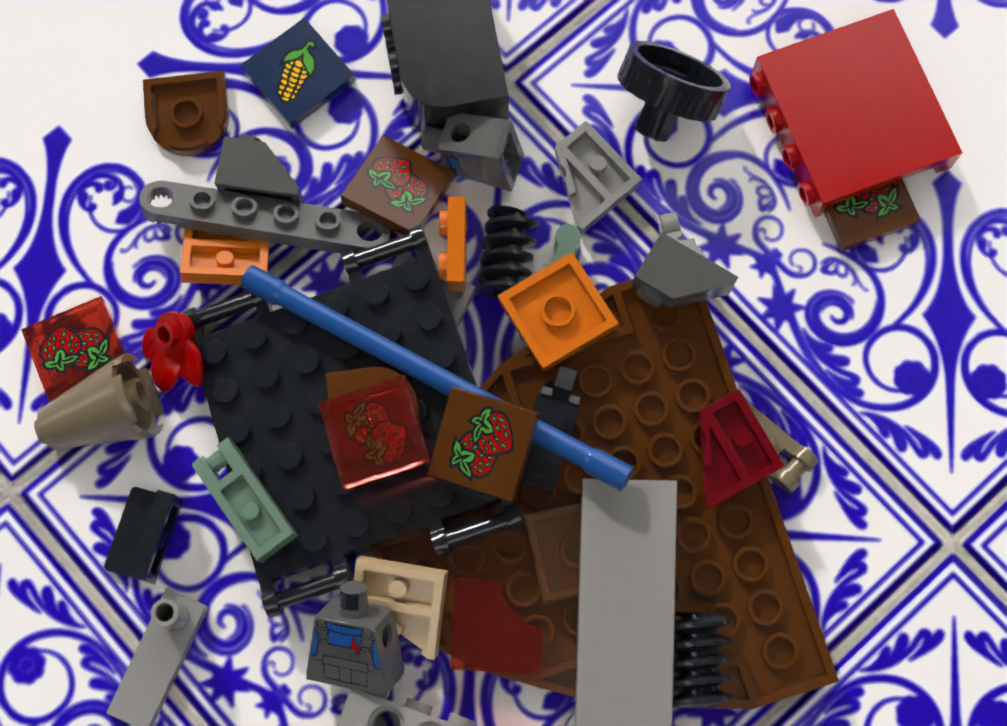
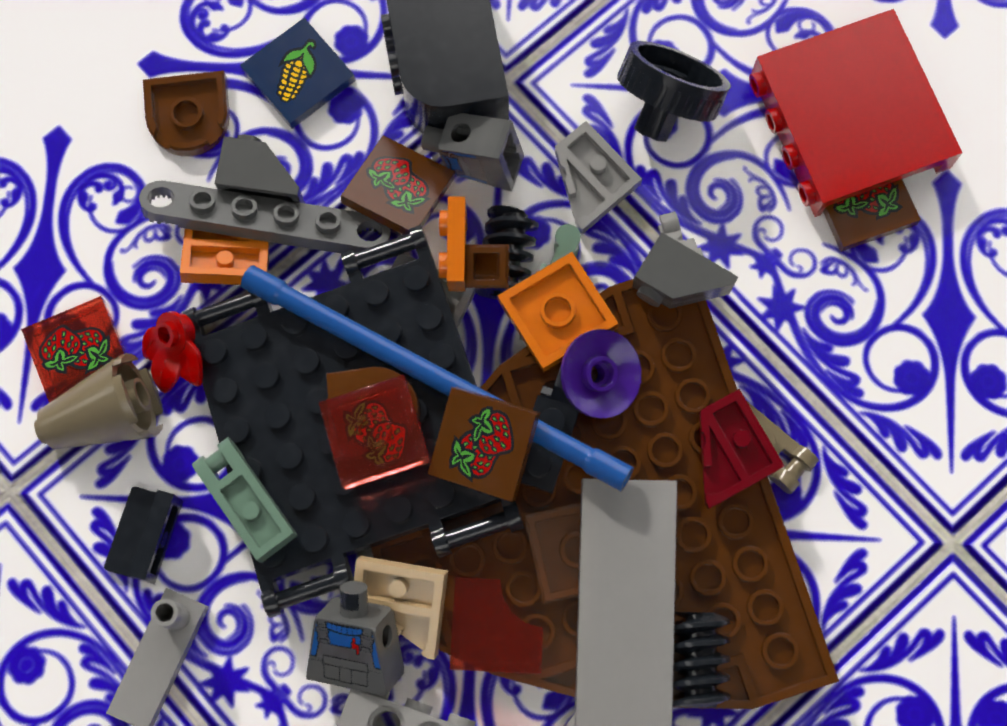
(486, 265): none -> reddish brown slope
(617, 373): none -> dark purple dish

